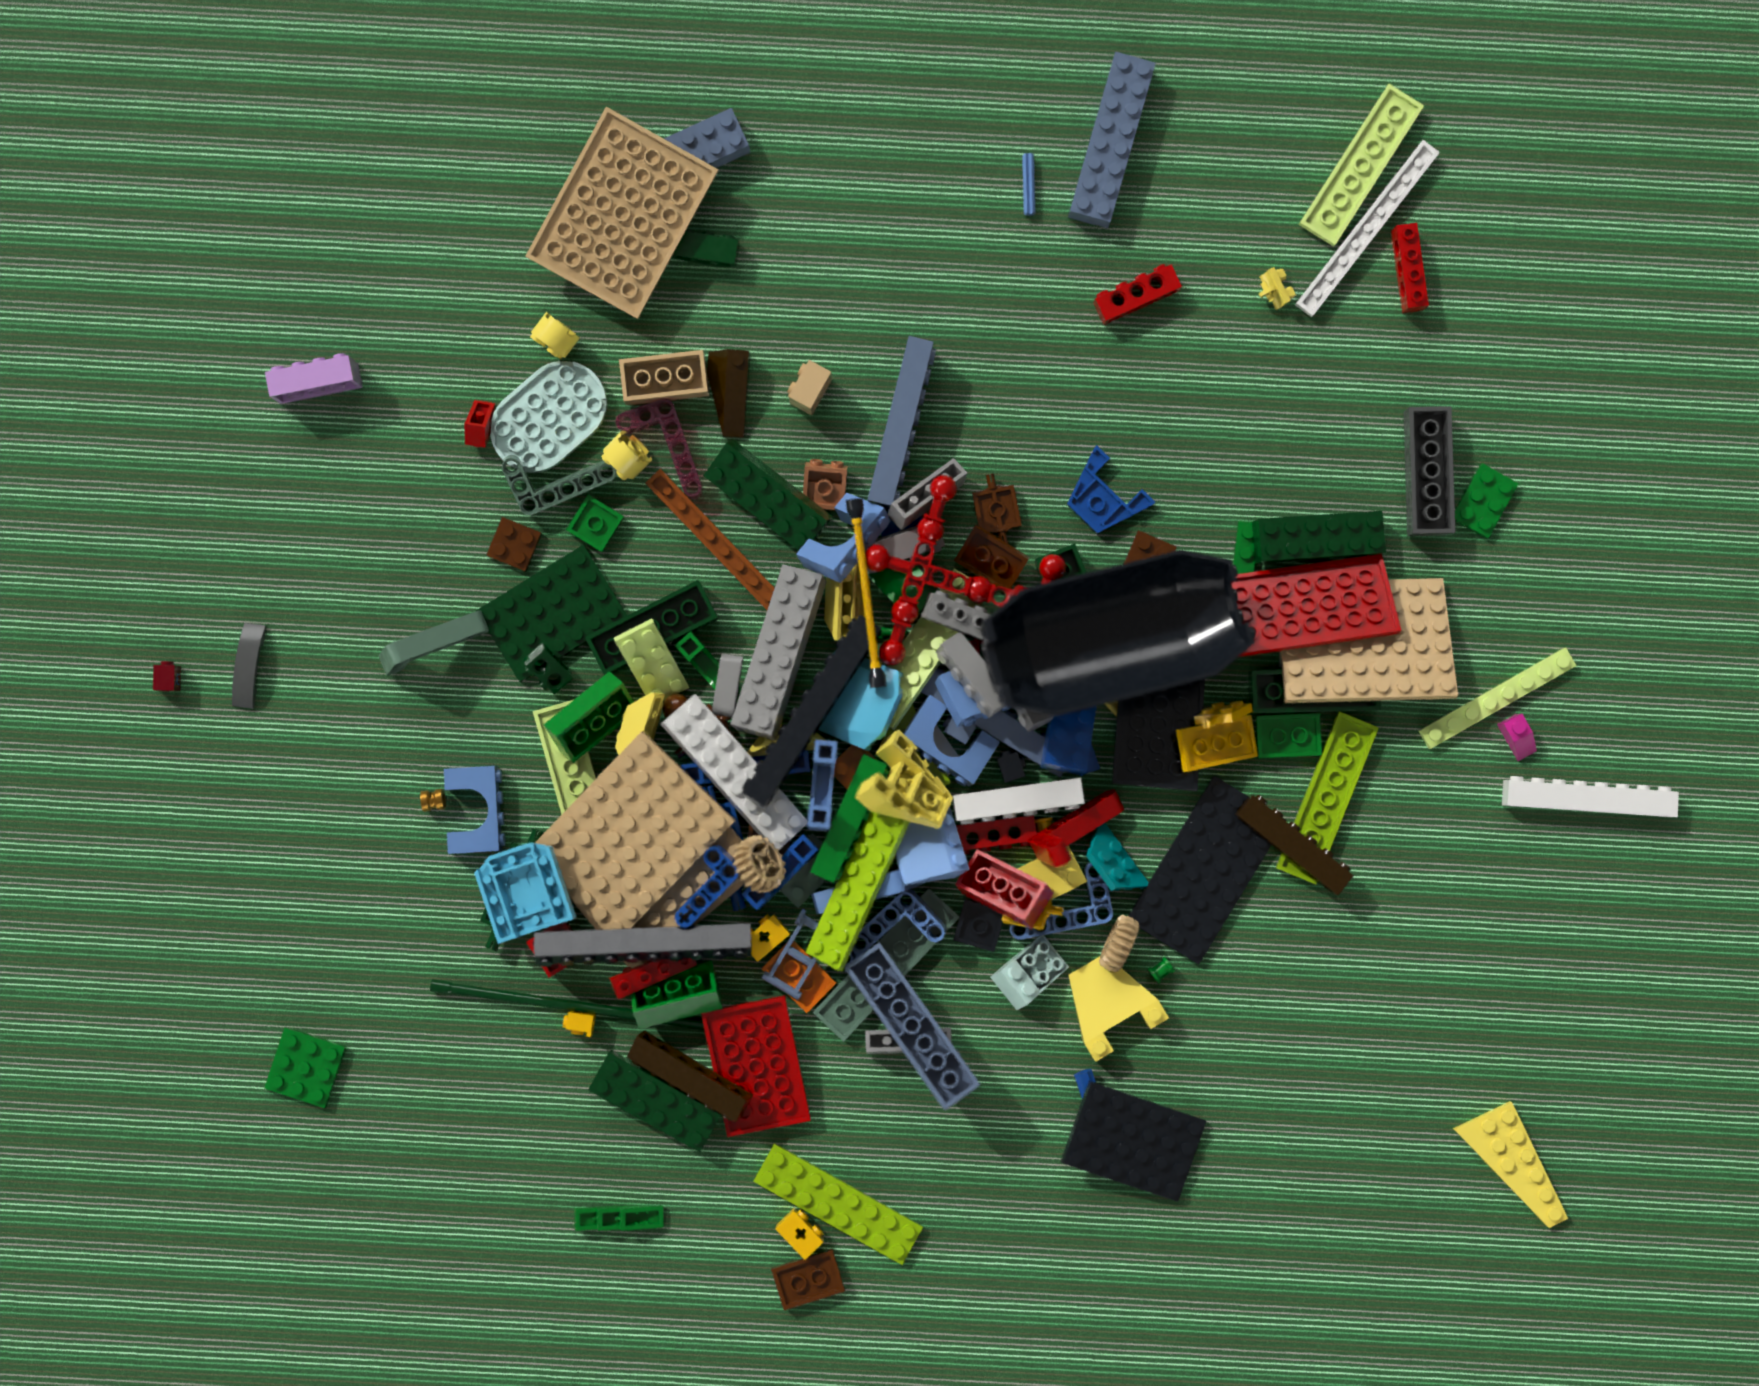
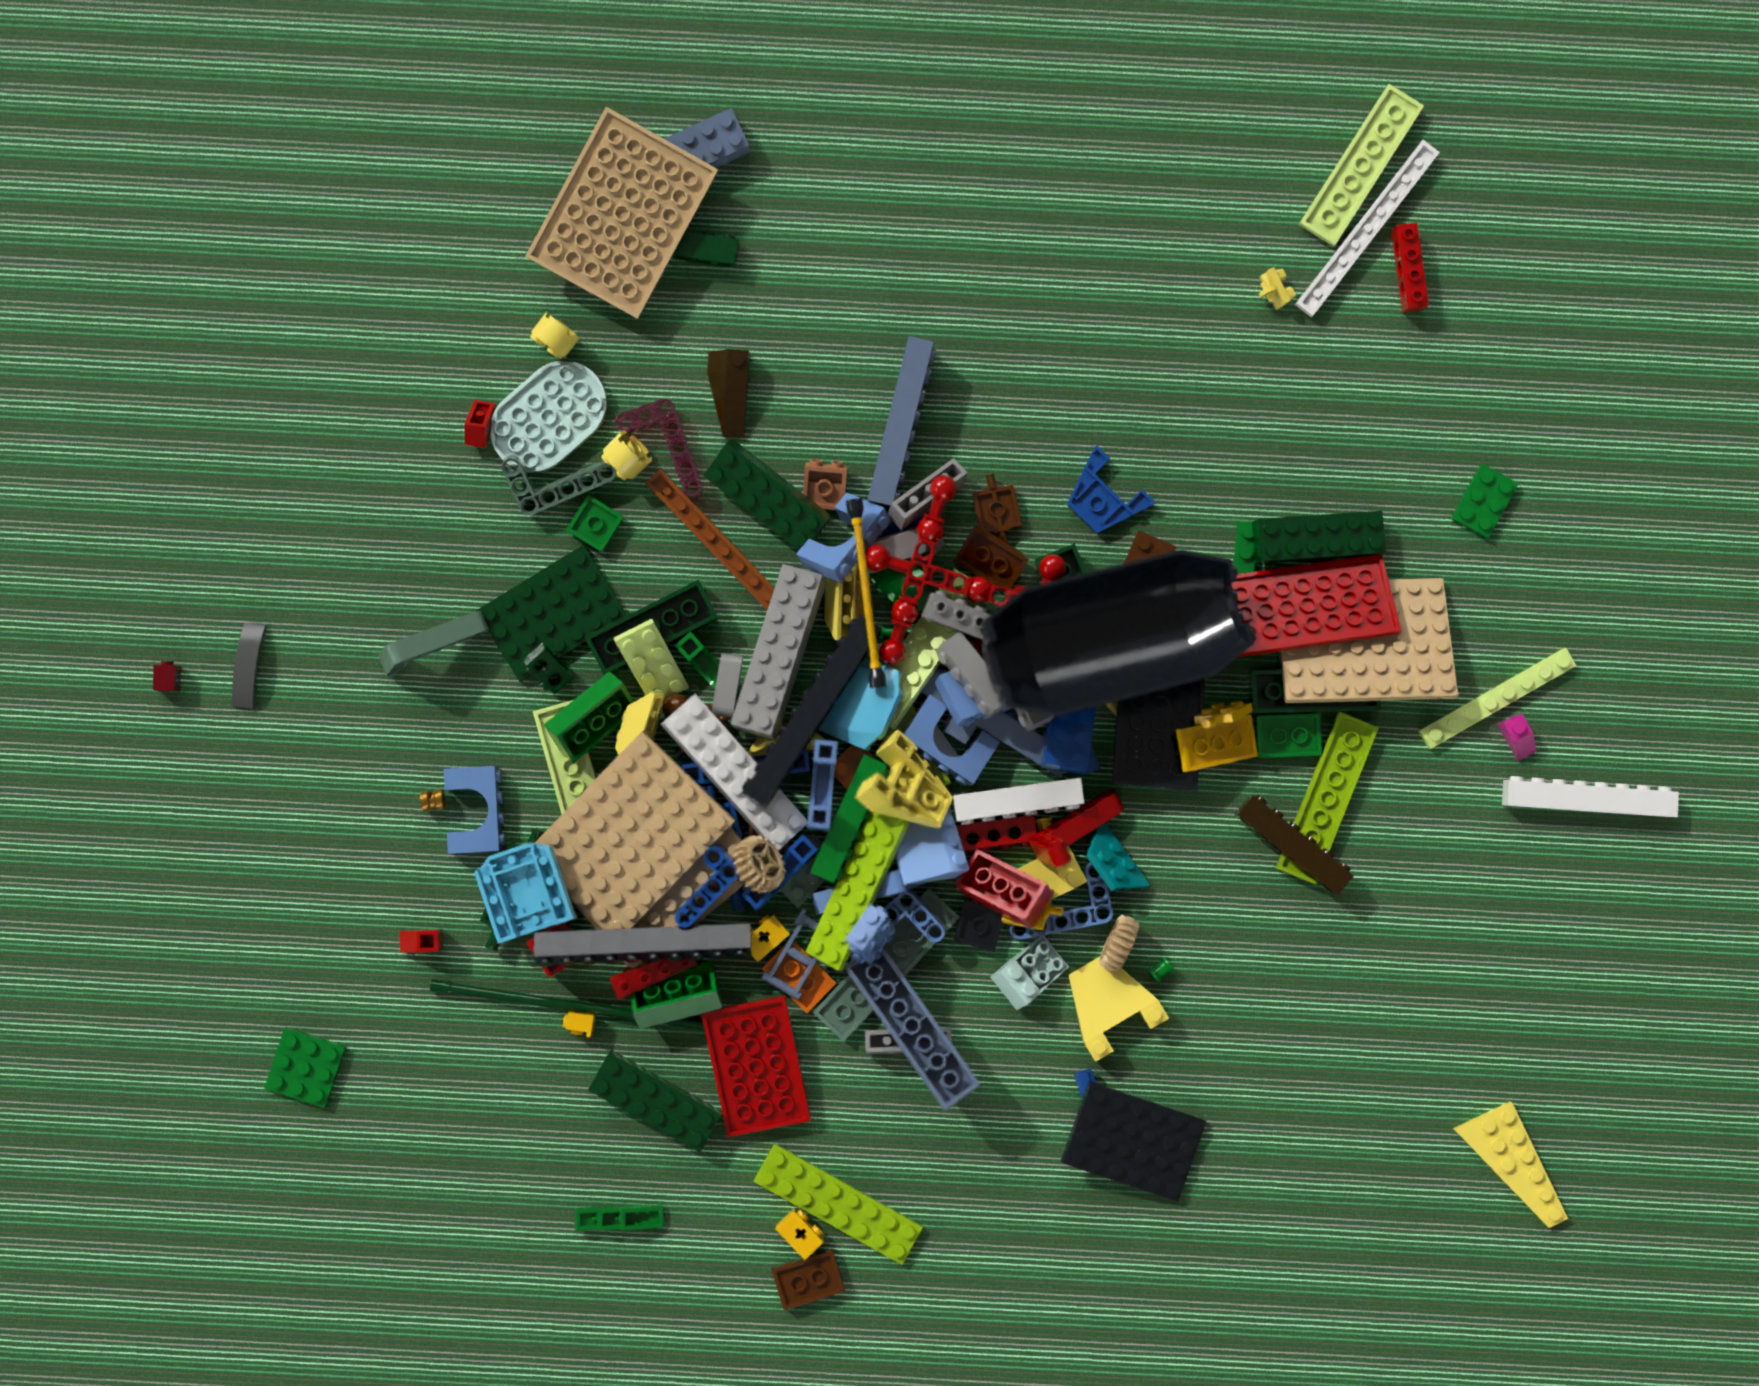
(313, 378): lavender brick -> none
(421, 940): none -> red slope
(514, 544): reddish brown plate -> none
(664, 377): tan brick -> none
(689, 1076): dark brown brick -> none
(810, 387): tan brick -> none
(870, 934): none -> medium blue brick
(1011, 765): black brick -> none
(1028, 184): medium blue axle -> none
(1111, 140): sand blue brick -> none
(1163, 274): red brick -> none
(1201, 874): black plate -> none
(1429, 471): dark grey brick -> none

